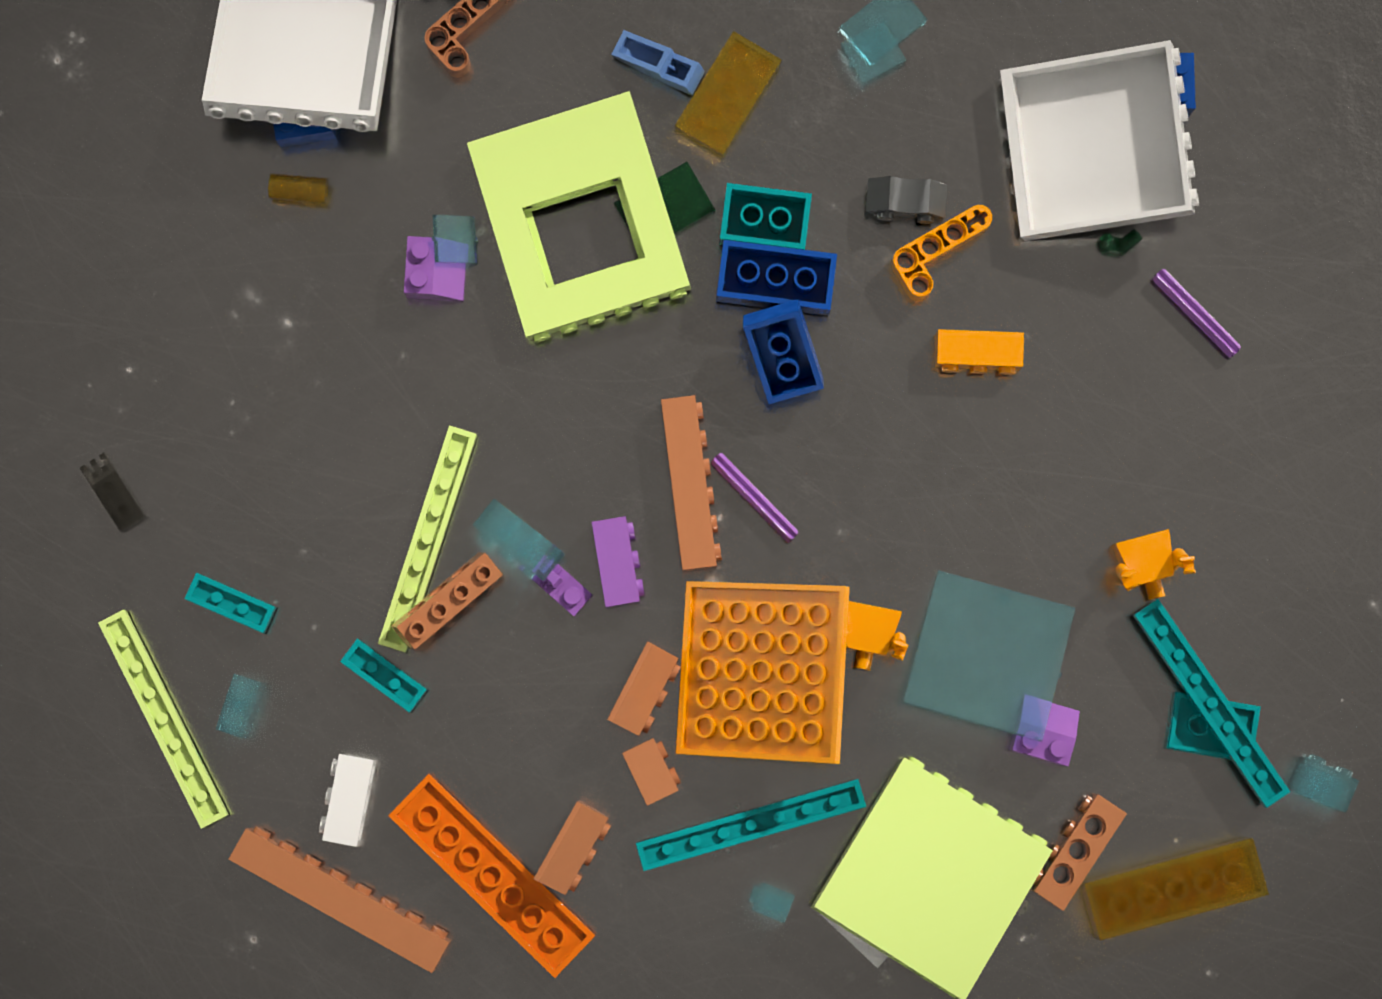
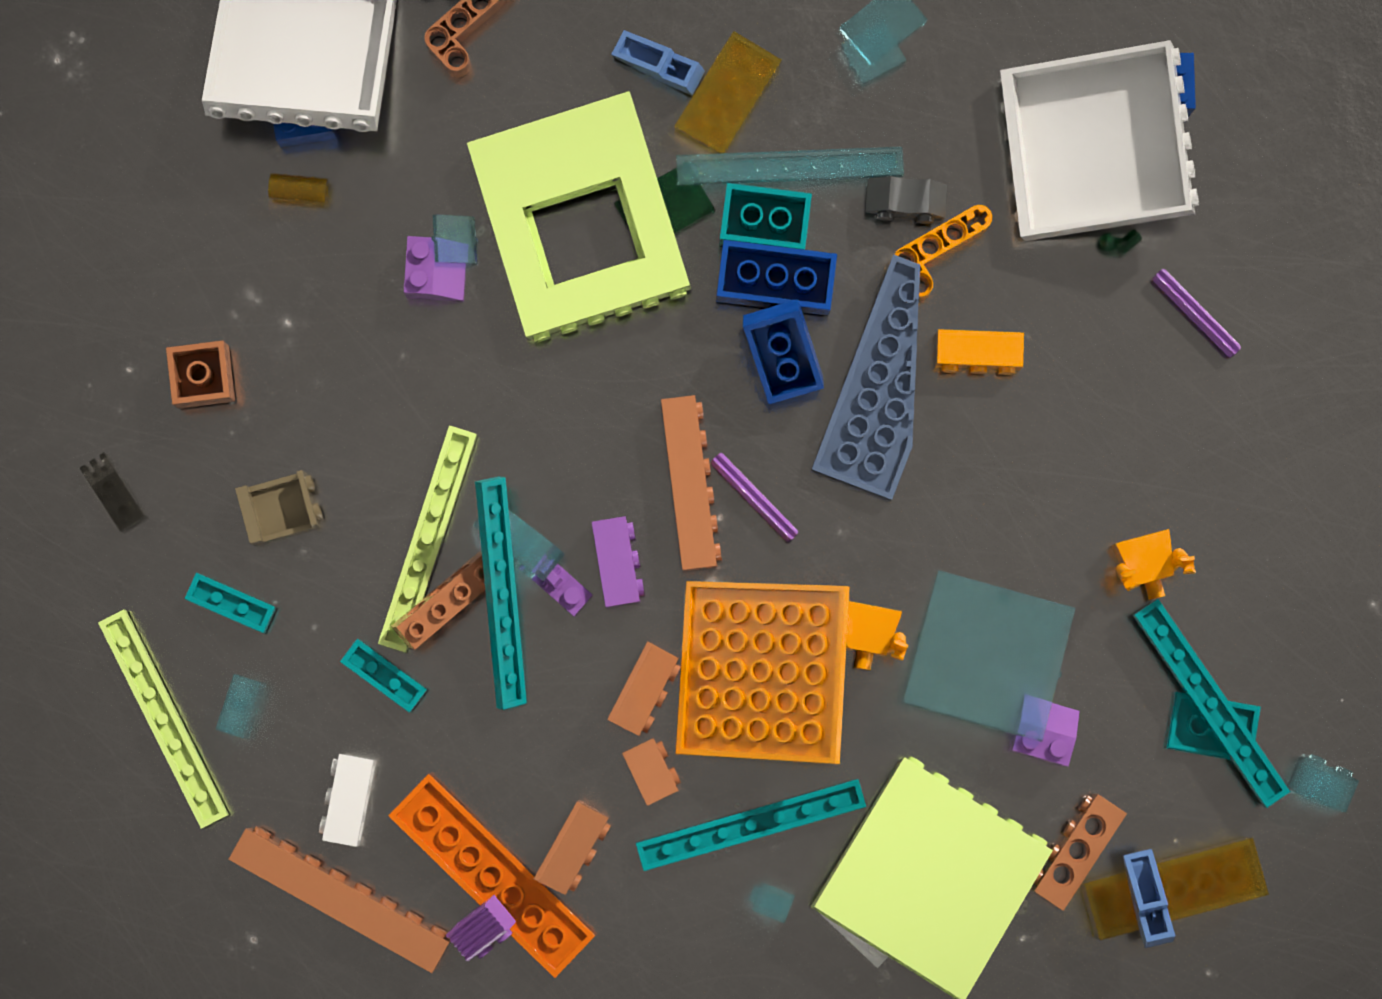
(200, 374): none -> nougat brick
(279, 508): none -> dark tan panel
(481, 928): none -> medium lavender brick
(500, 592): none -> teal plate
(789, 166): none -> clear light blue plate
(875, 410): none -> sand blue wing
(1148, 898): none -> medium blue slope

